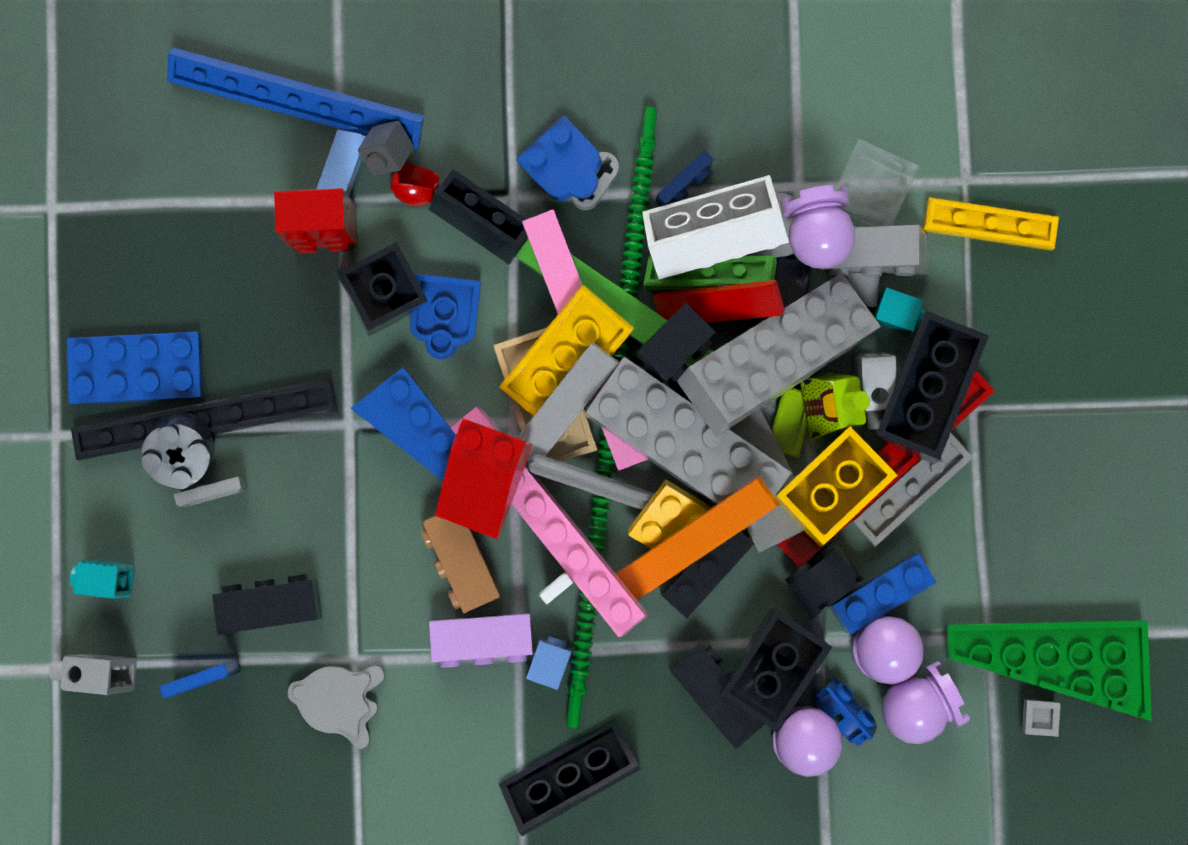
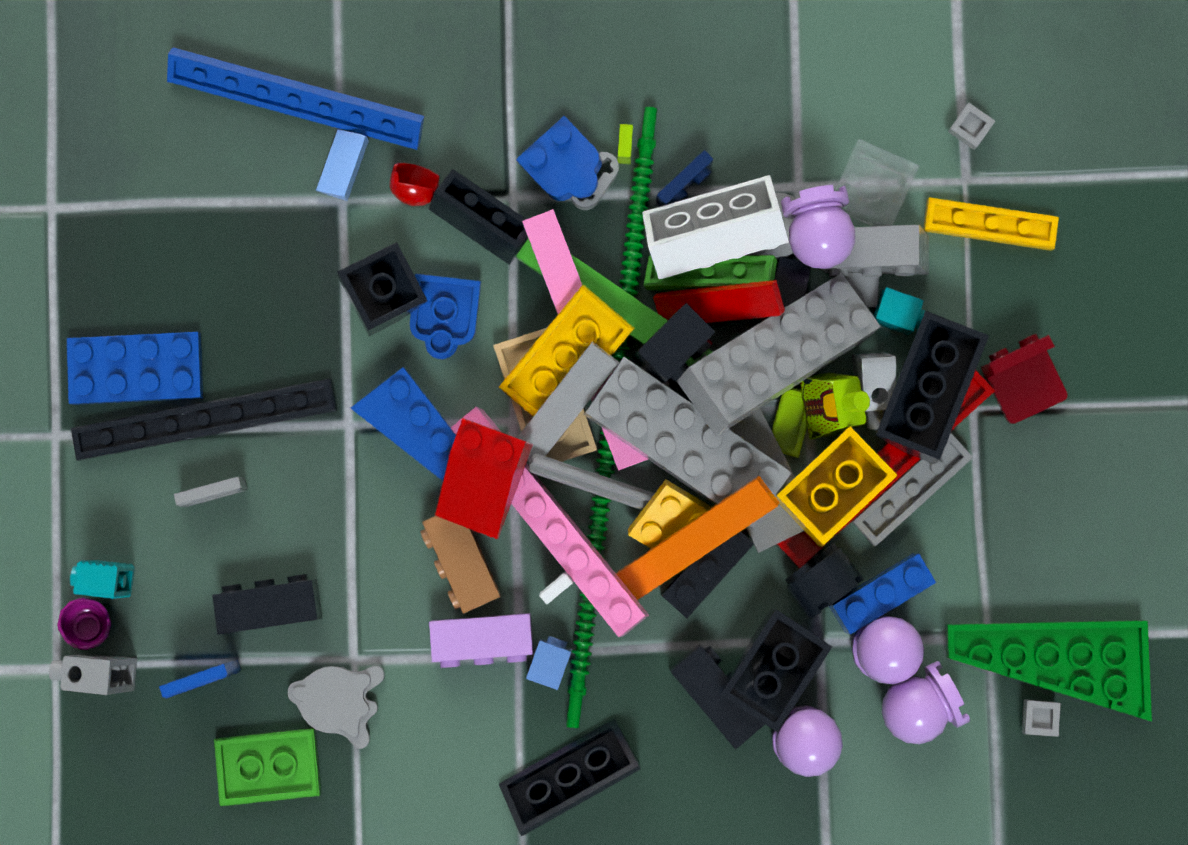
(84, 623): none -> magenta hair
(172, 467): brick -> none
(267, 766): none -> bright green tile
(316, 220): red brick -> none
(385, 148): dark grey brick -> none
(625, 143): none -> lime tile
(856, 722): blue hinge -> none
(971, 126): none -> light grey plate
(1025, 379): none -> dark red bracket

